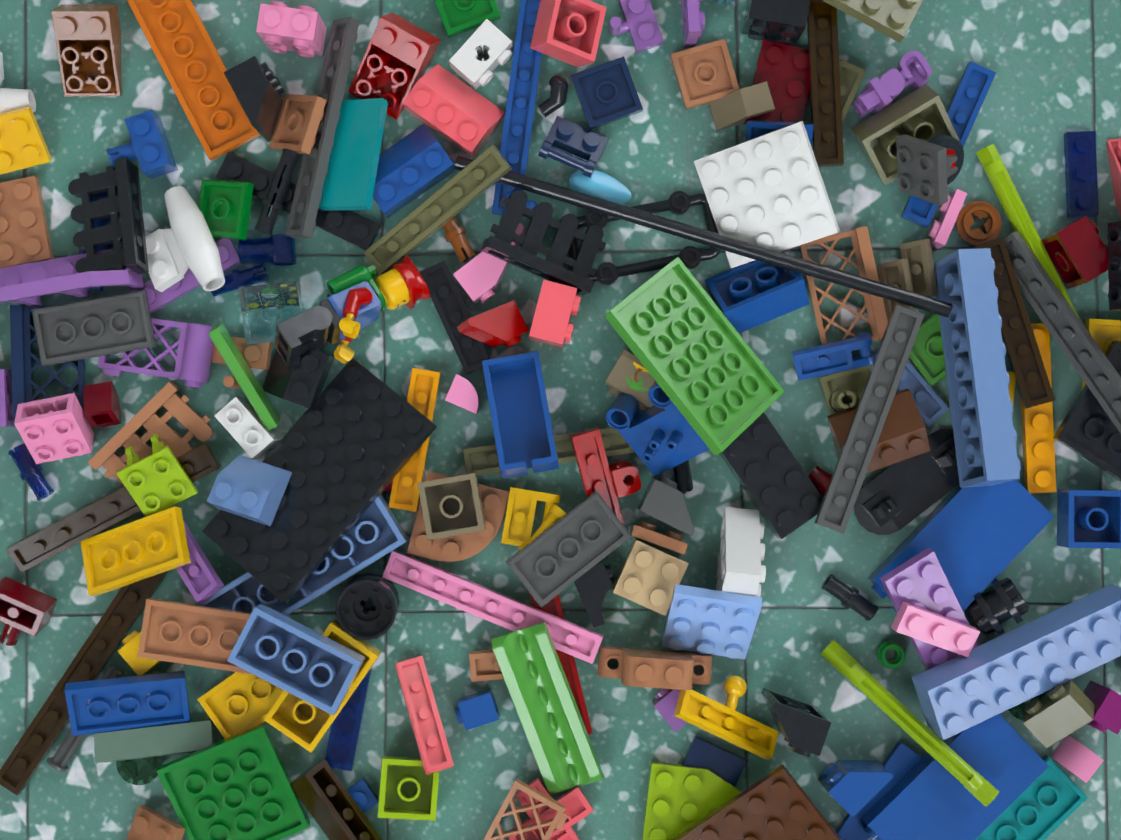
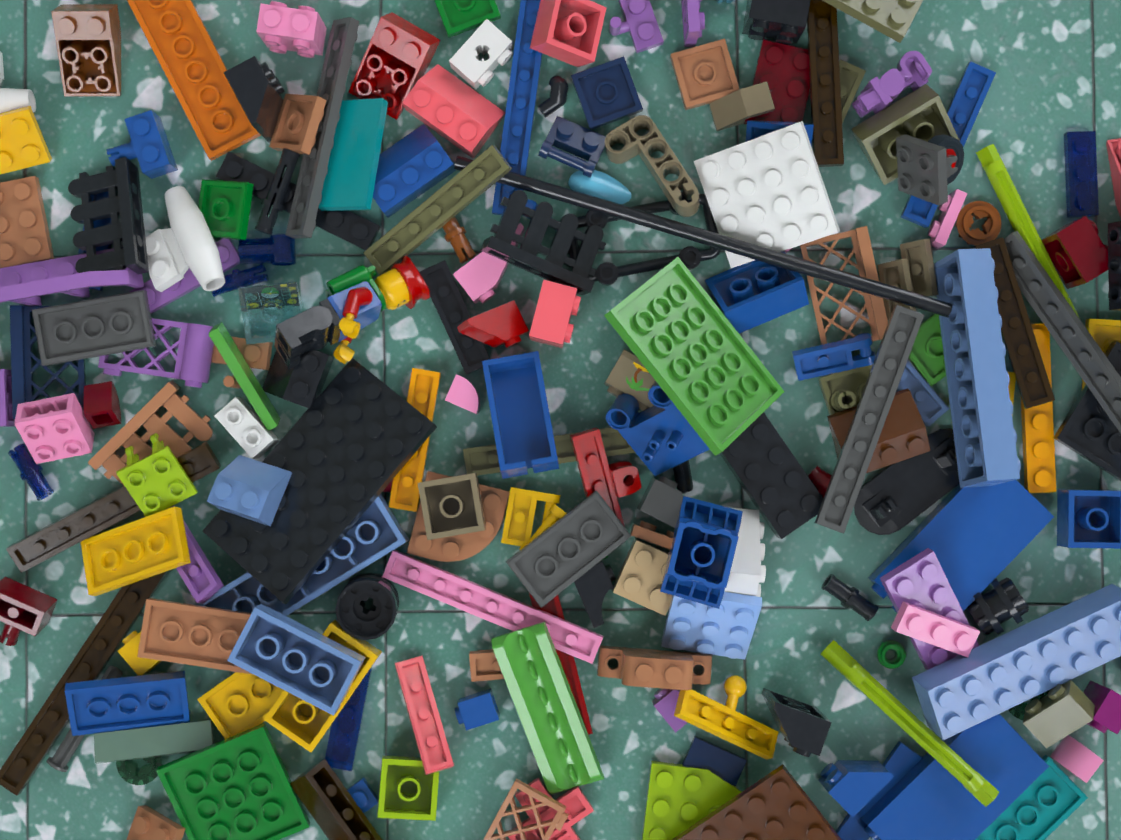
(658, 167): none -> dark tan beam
(702, 552): none -> blue slope

